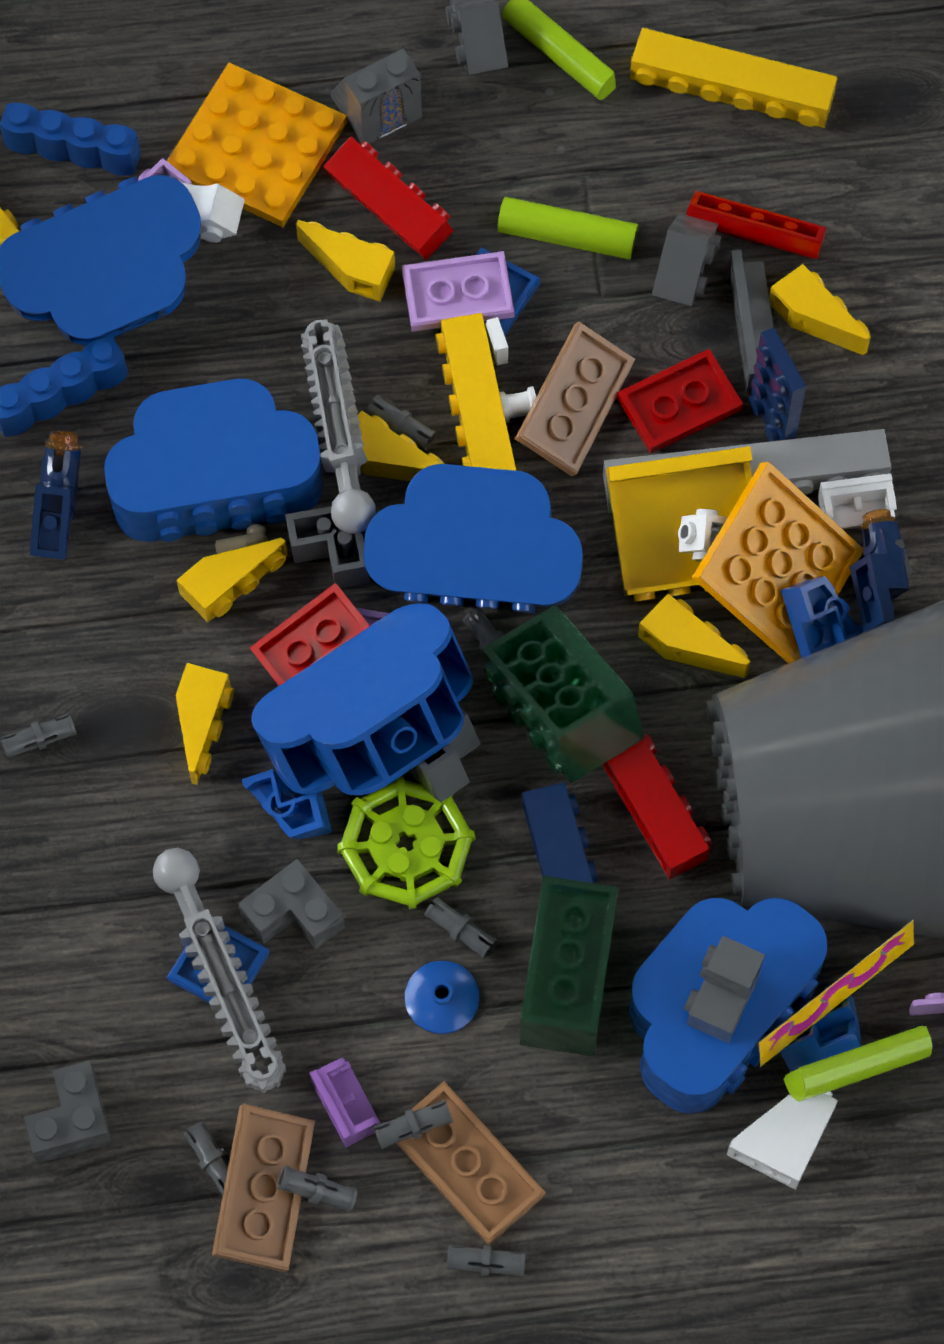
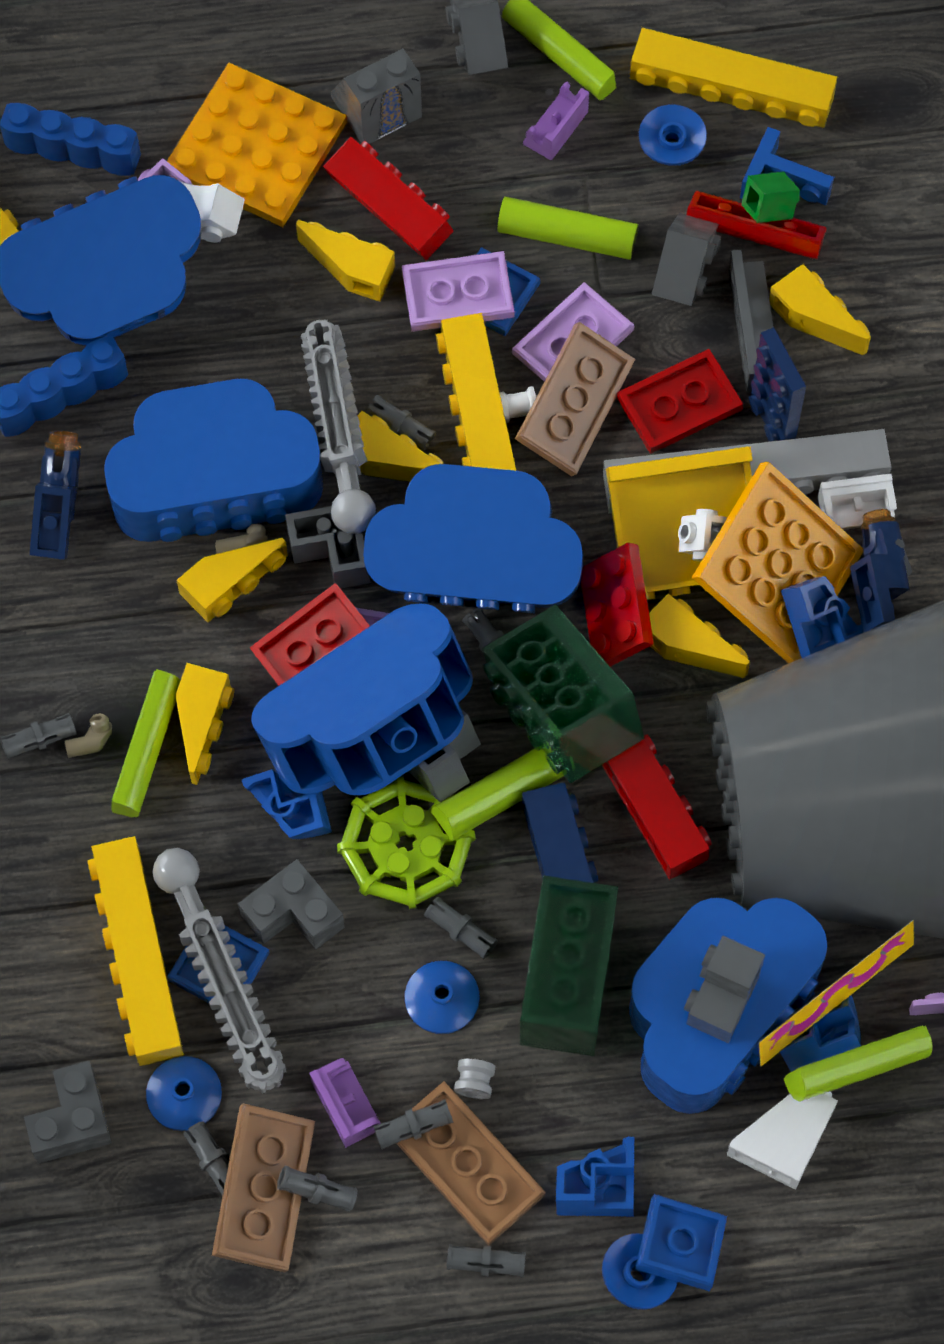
(94, 740): none -> dark tan arm
(136, 951): none -> yellow brick
(145, 744): none -> lime brick
(183, 1111): none -> blue dish
(474, 1078): none -> light grey wheel
(494, 793): none -> lime brick
(496, 341): white tile -> none
(543, 344): none -> lavender tile
(558, 122): none -> medium lavender hinge
(598, 1183): none -> blue slope
(616, 1272): none -> blue dish
(617, 604): none -> red plate
(674, 123): none -> blue dish
(681, 1242): none -> blue tile
(770, 197): none -> green brick
(813, 184): none -> blue bracket

